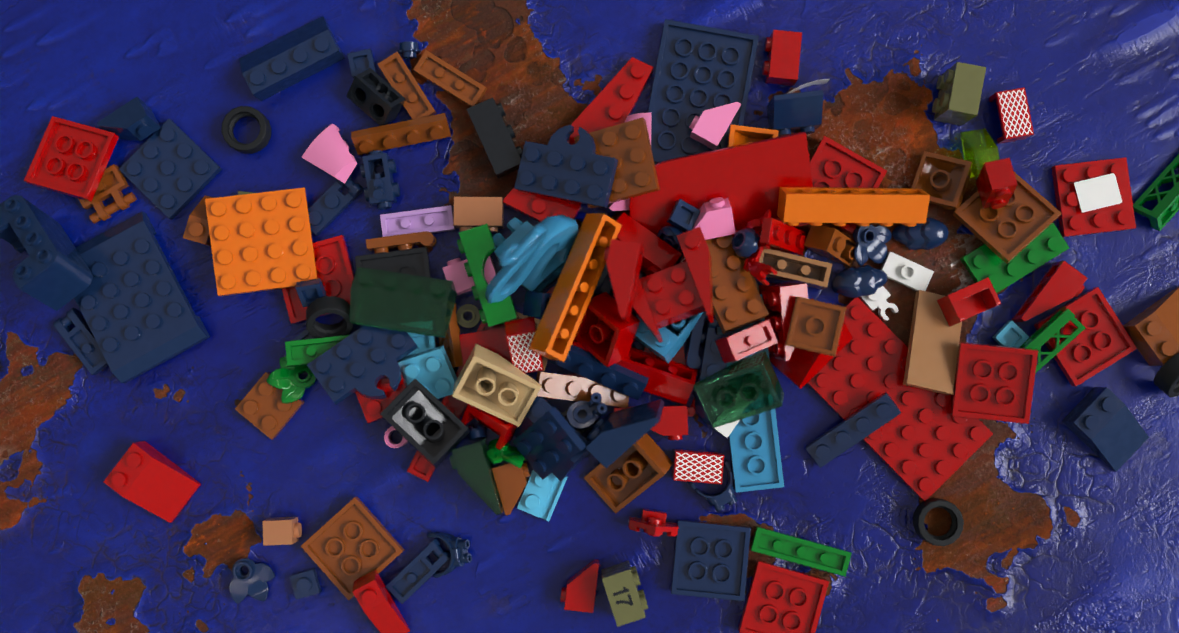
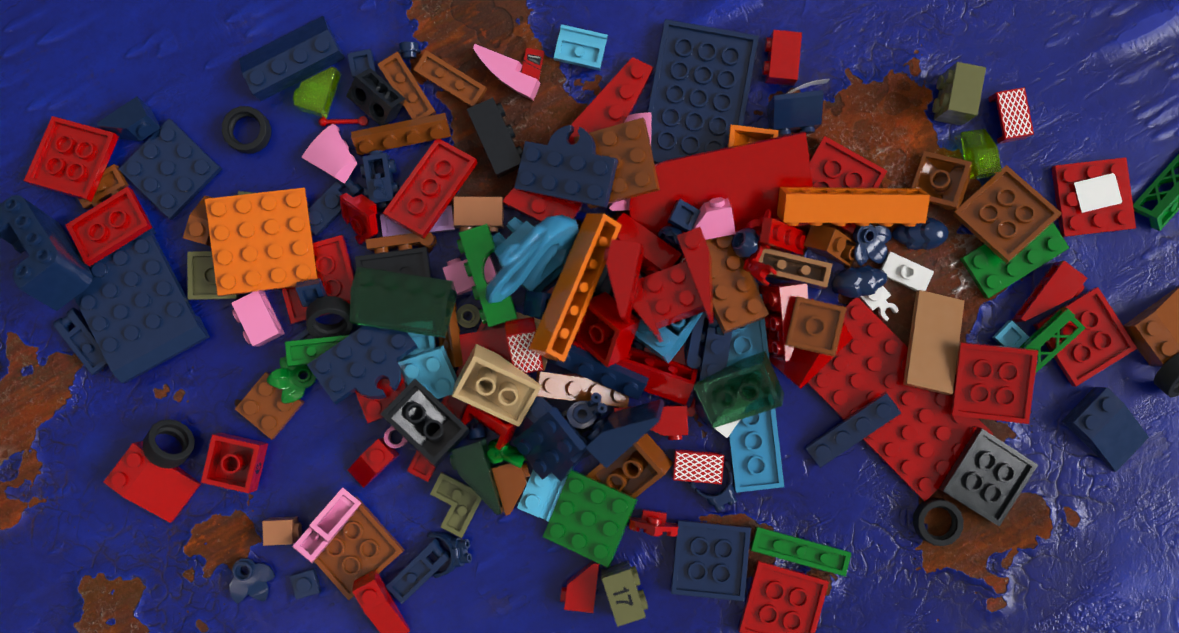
(108, 226): none -> red plate
(175, 429): none -> black tyre
(202, 277): none -> olive plate
(234, 462): none -> red brick
(257, 318): none -> bright pink brick
(317, 92): none -> clear neon green slope
(326, 525): none -> bright pink slope
(361, 215): none -> red plate
(363, 121): none -> red hinge
(372, 462): none -> red slope
(430, 188): none -> red plate
(463, 503): none -> olive plate
(508, 72): none -> bright pink slope
(532, 62): none -> red sticker
(580, 47): none -> medium azure plate
(590, 518): none -> green plate
(713, 124): bright pink slope -> none
(746, 341): panel -> none
(969, 301): red panel -> none
(988, 476): none -> black plate
(996, 183): red brick -> none

